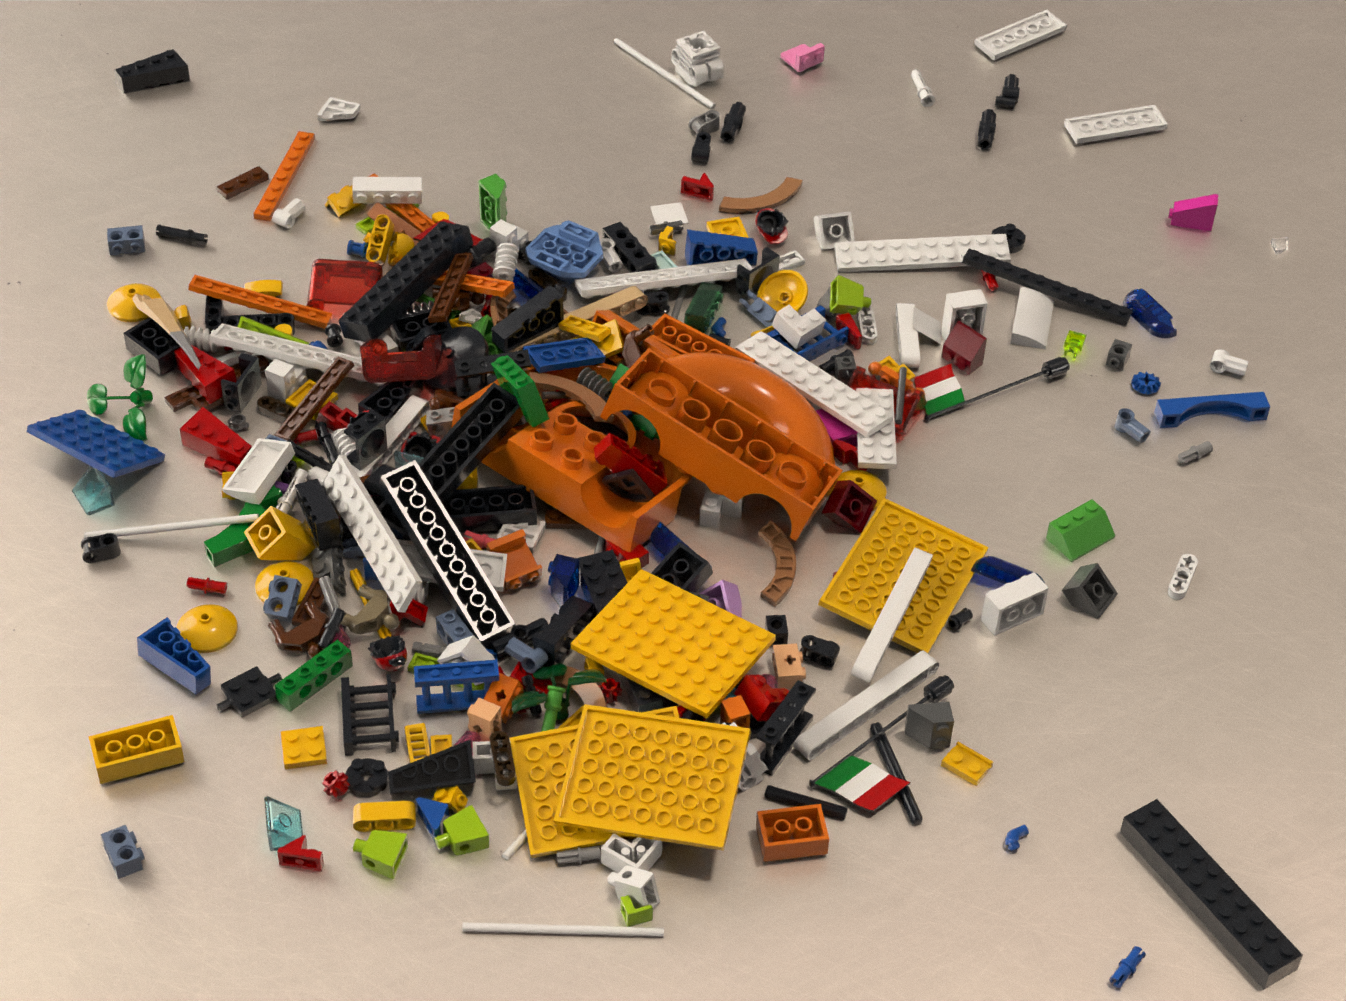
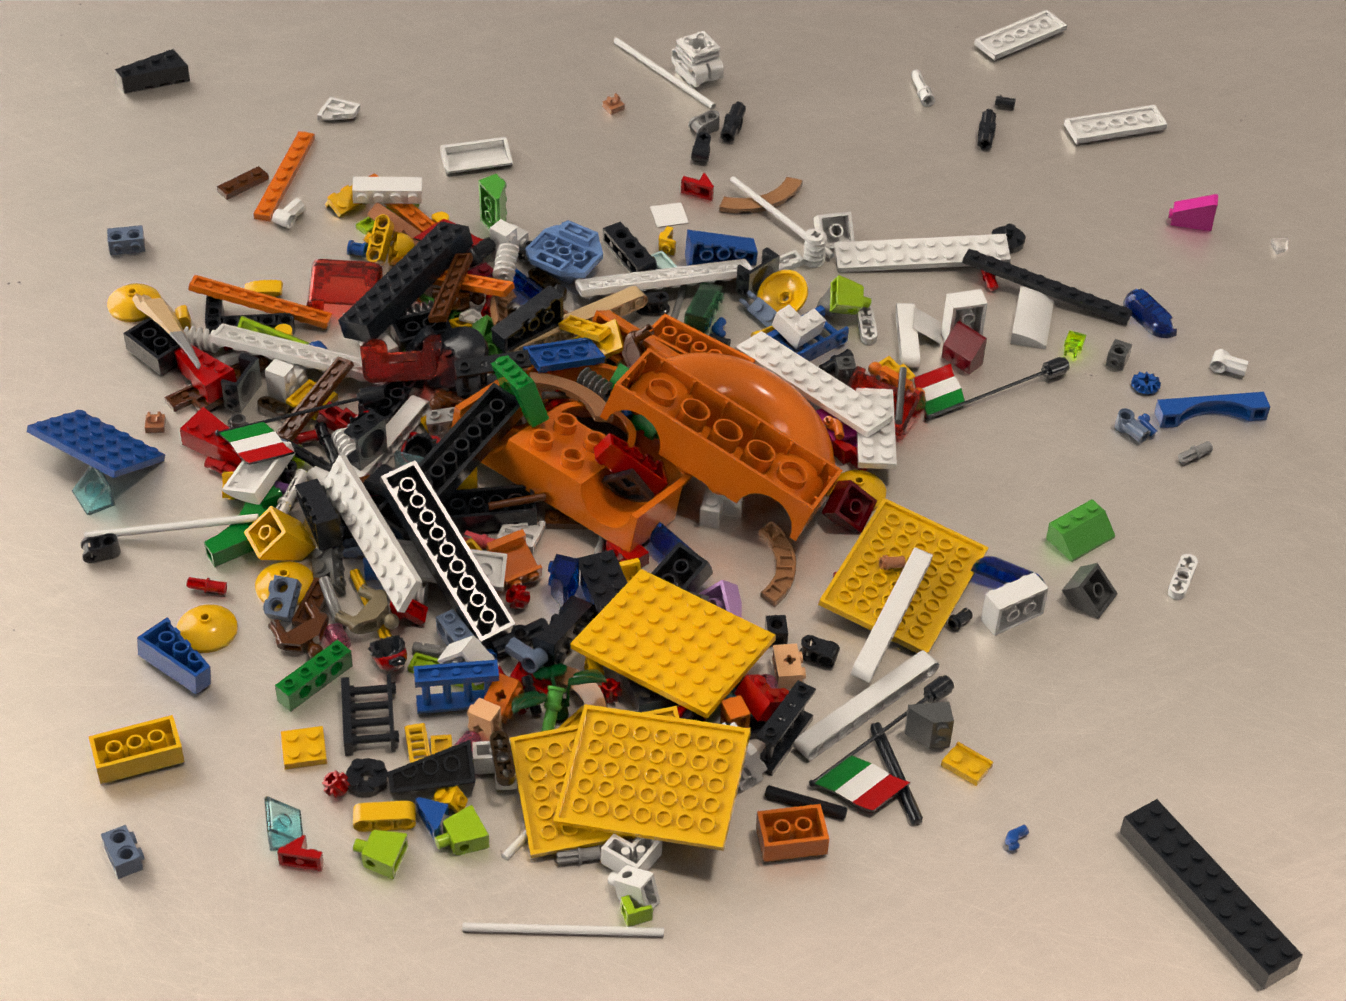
(135, 421): green plant -> none
(155, 423): none -> nougat tile
(186, 235): black pin -> none
(249, 691): black plate -> none
(260, 443): none -> flag
(332, 628): black pin -> none
(333, 332): black bush -> none
(476, 155): none -> white slope
(516, 501): none -> reddish brown bar
(517, 596): none -> red gear
(610, 256): white piece -> none
(613, 105): none -> nougat tile
(658, 228): dark grey axle -> none
(728, 226): yellow plate -> none
(772, 225): black hair -> none
(774, 211): none -> white piece
(803, 56): bright pink bracket -> none
(814, 248): none -> white piece
(835, 426): none -> orange arm
(854, 334): red slope -> none
(891, 562): none -> nougat pin
(1010, 87): black piece -> none
(1127, 967): blue pin -> none
(1144, 420): none -> blue arm

